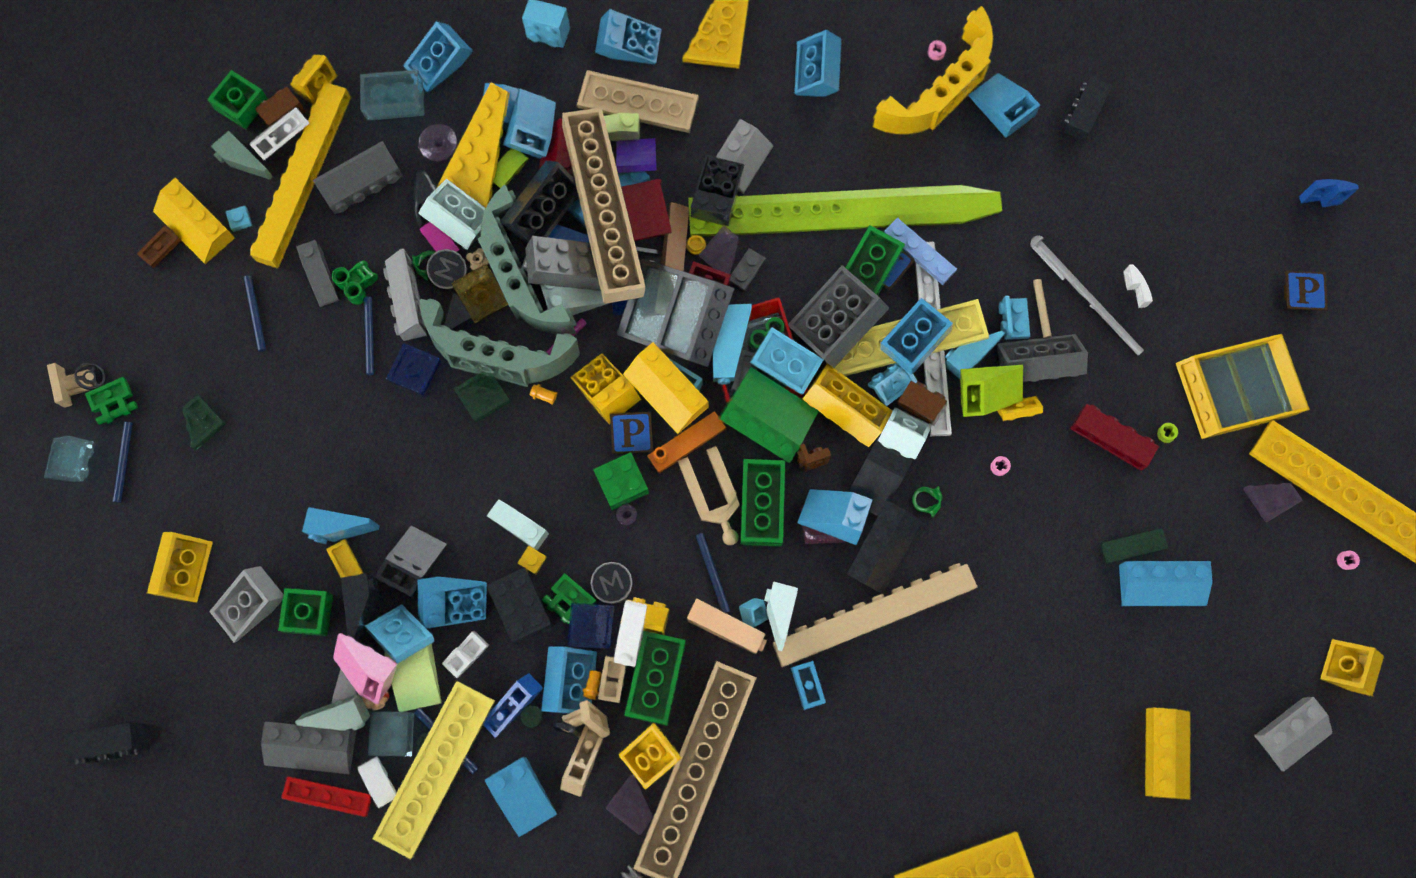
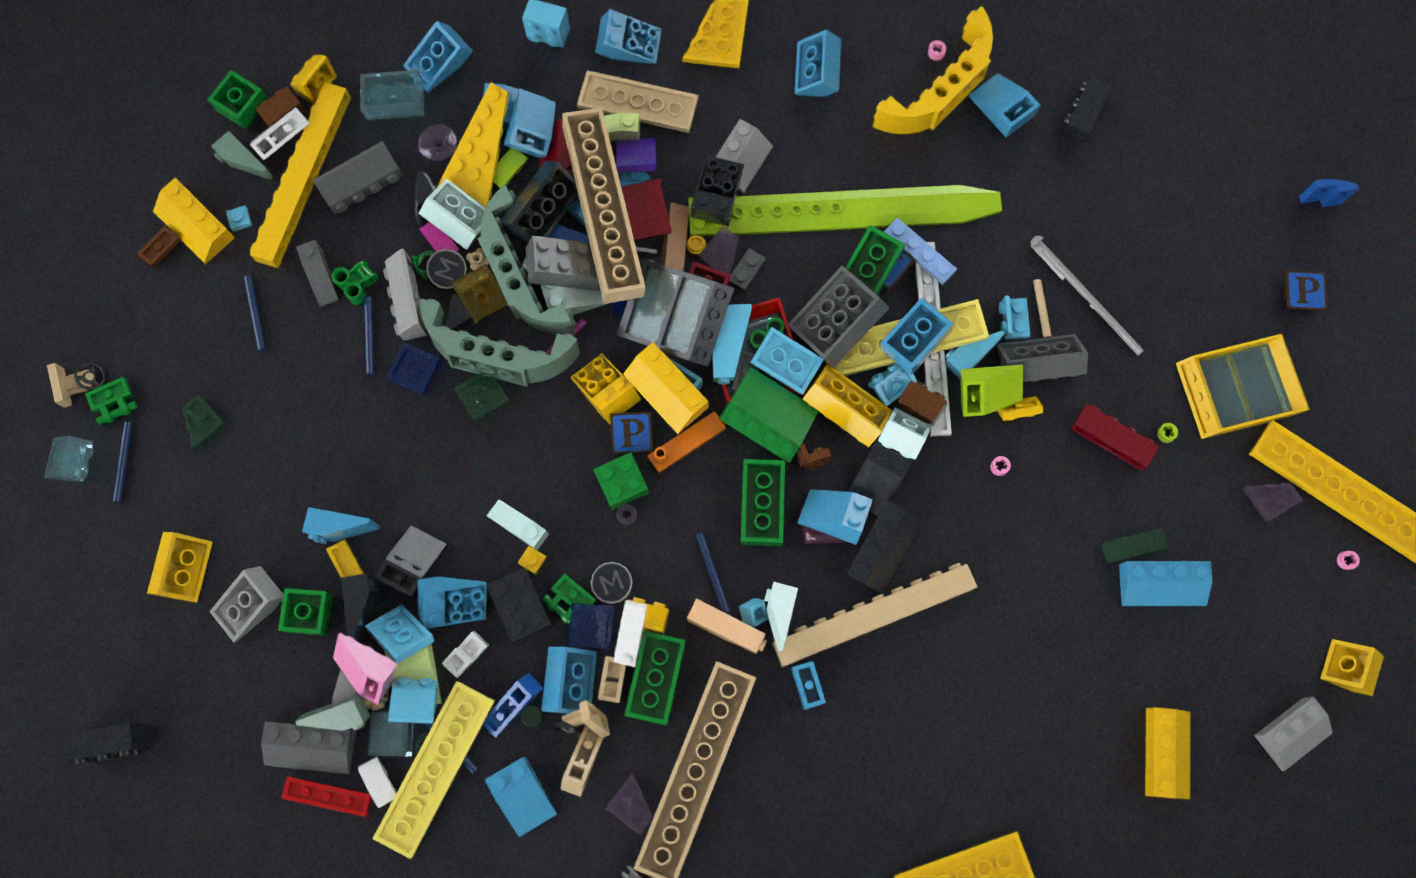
(413, 700): none -> medium azure slope
(543, 394): light orange pin -> none
(592, 685): light orange pin -> none
(650, 756): yellow slope -> none
(722, 514): tan piece -> none
(934, 493): green piece -> none
(1136, 281): white slope -> none

